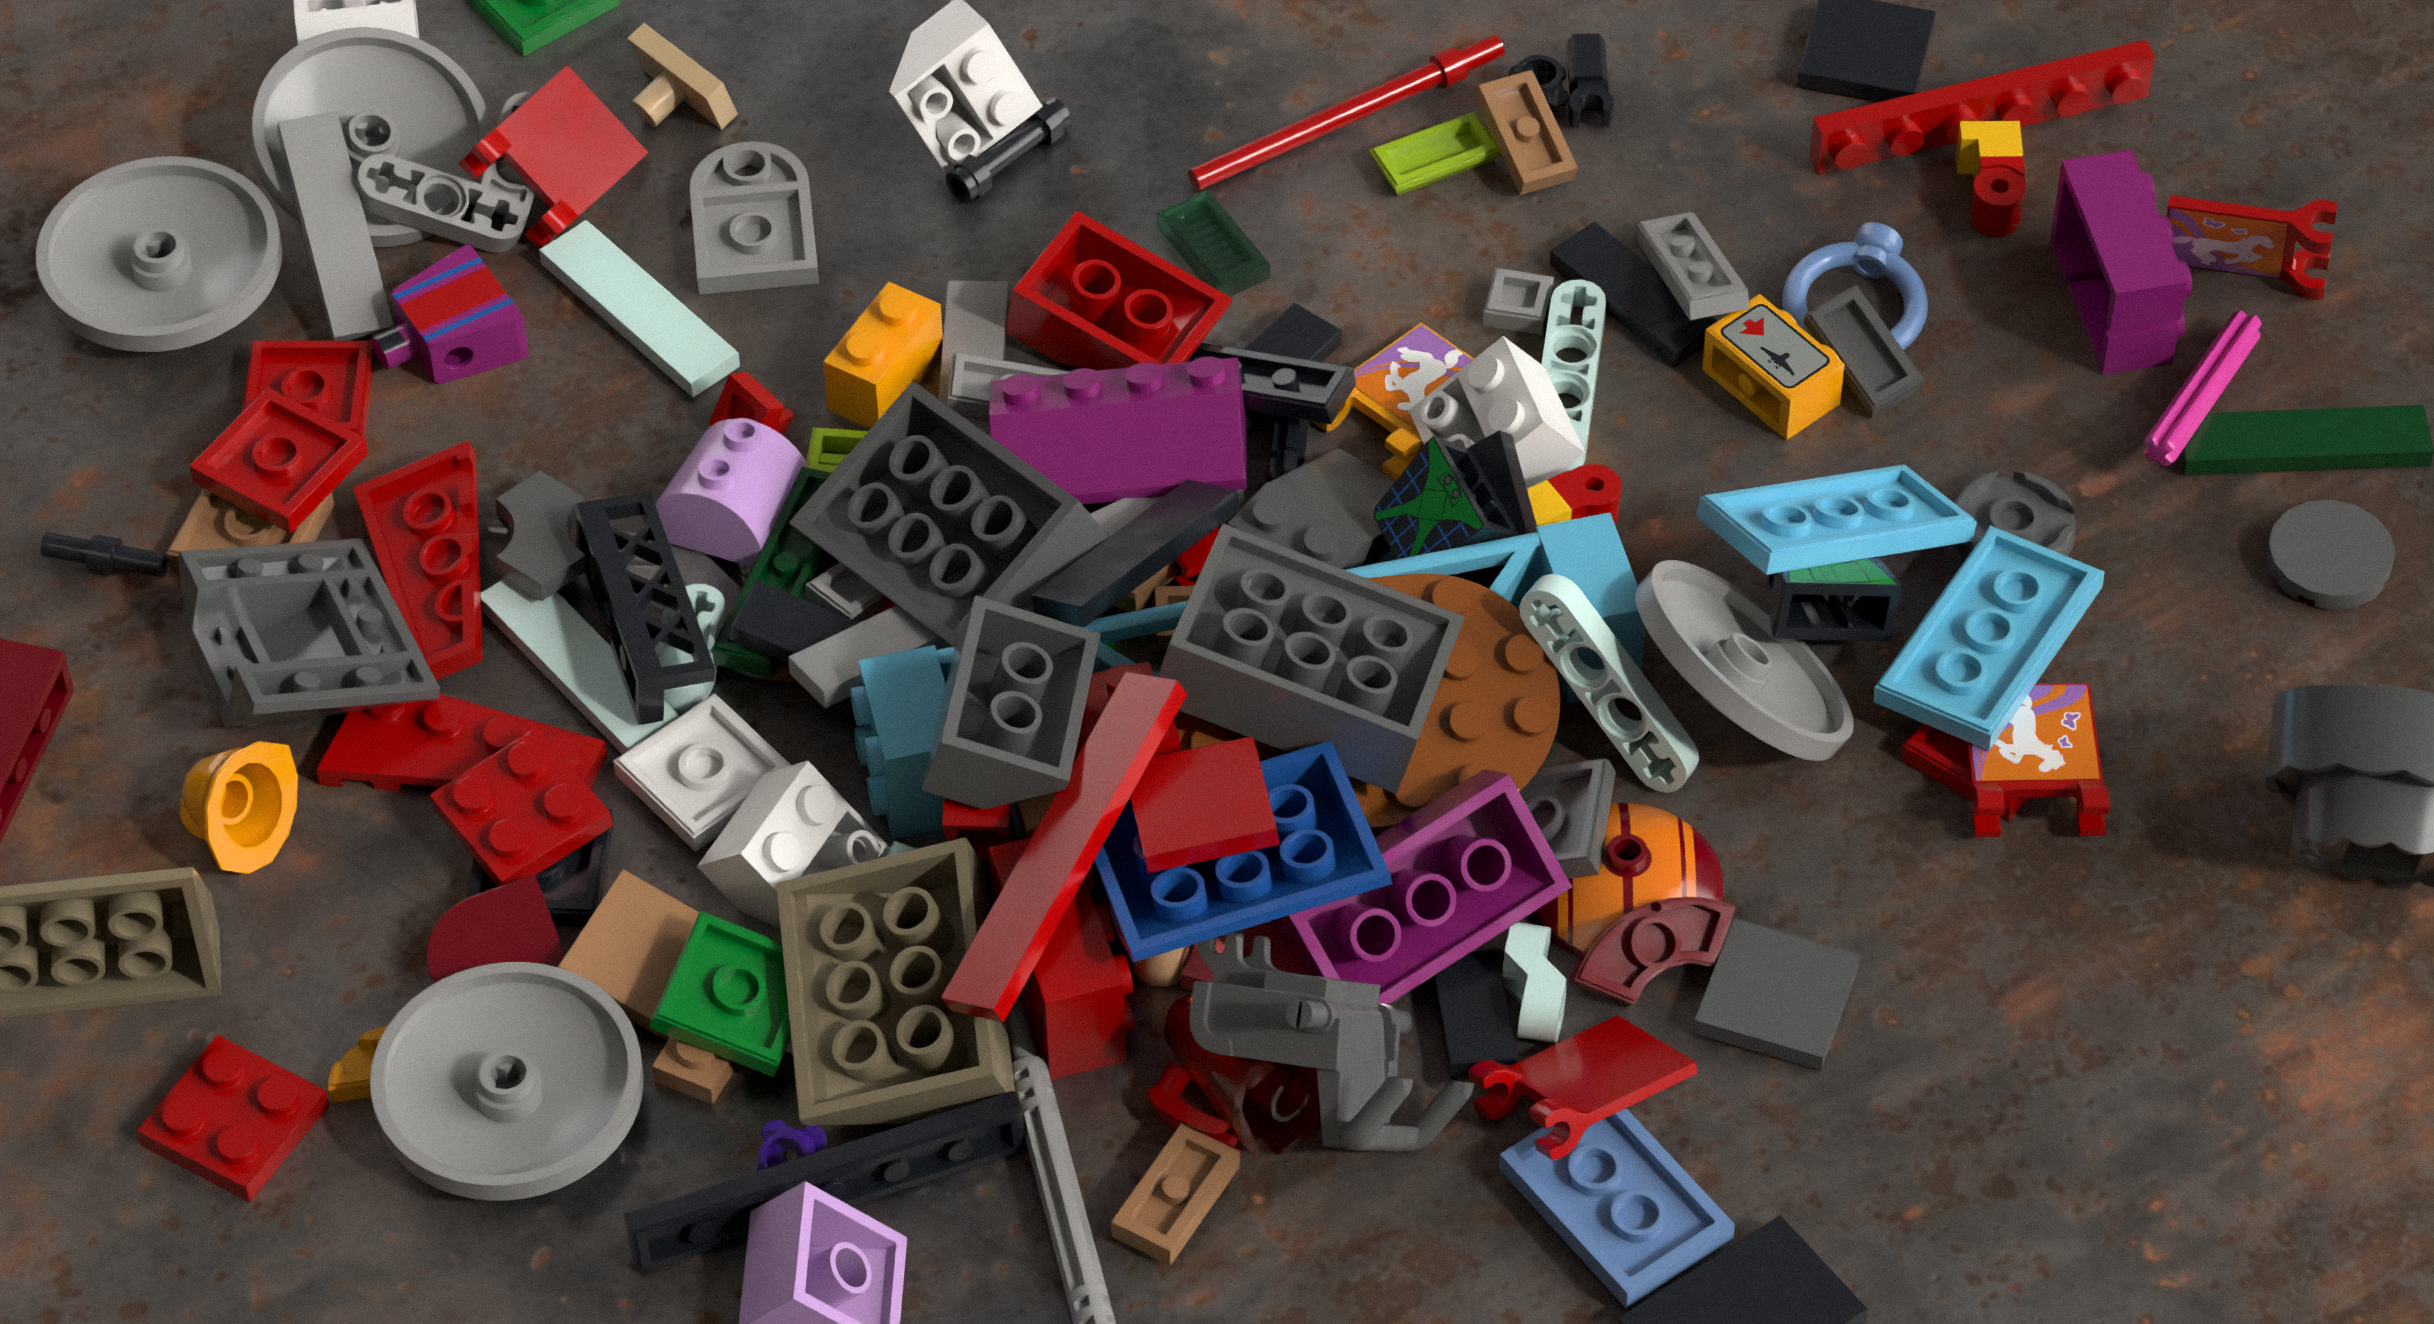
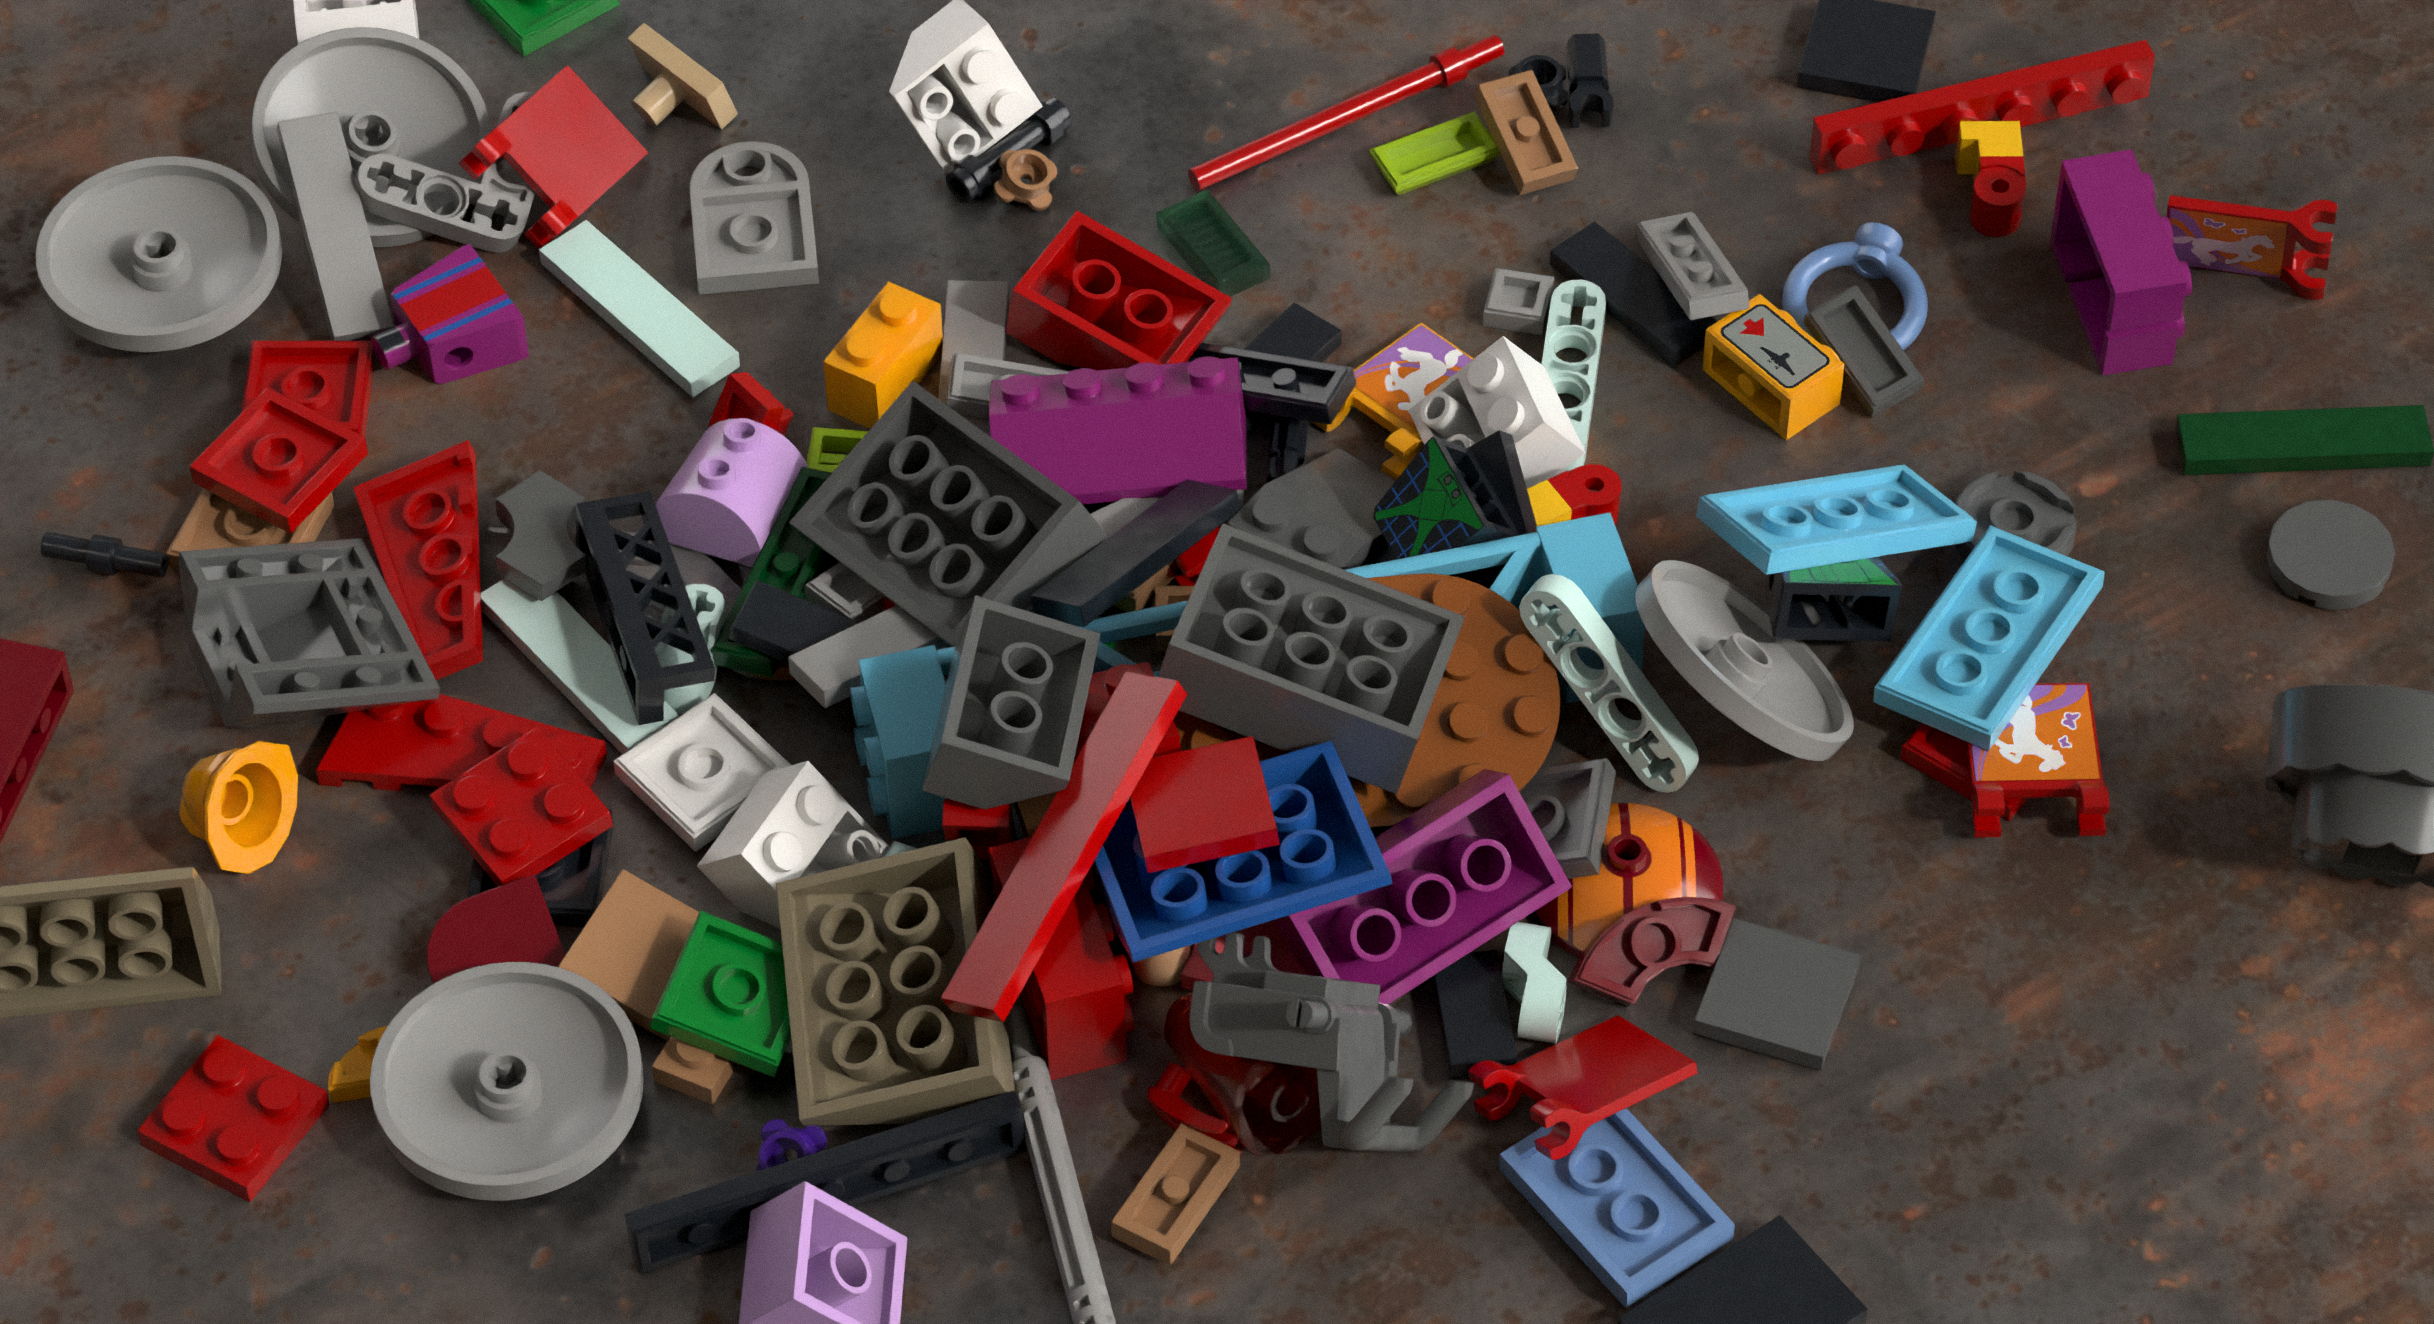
(1031, 166): none -> medium nougat plate
(2202, 388): dark pink axle -> none

